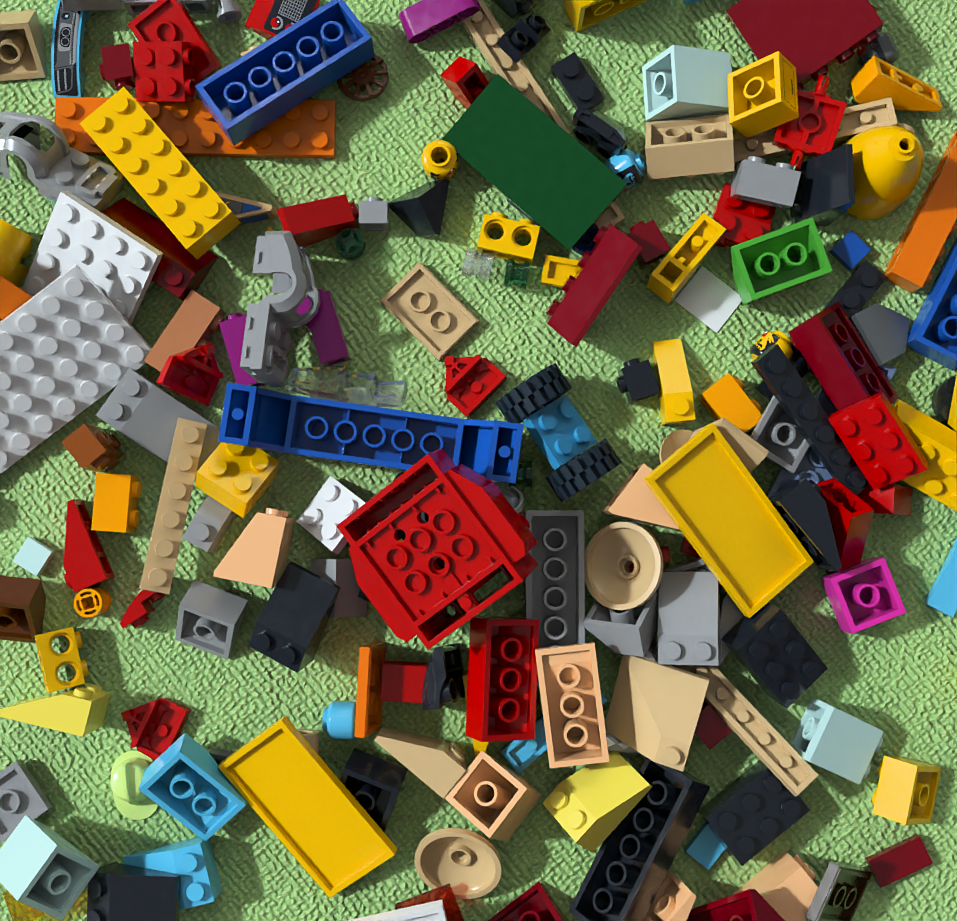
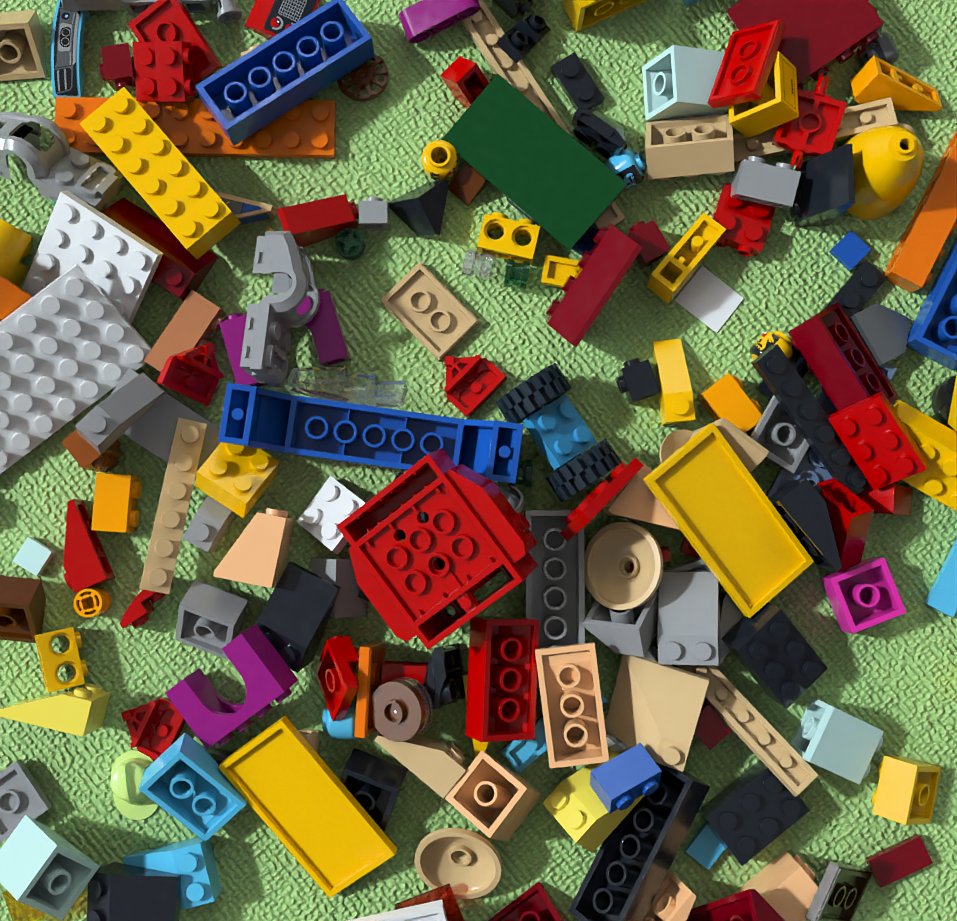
(118, 412): none -> light grey slope
(265, 679): none -> magenta arch
(337, 675): none -> red plate
(401, 709): none -> piece
(467, 184): none -> reddish brown slope
(599, 498): none -> red plate
(625, 778): none -> brick
(746, 64): none -> red tile
(779, 261): bright green slope -> none

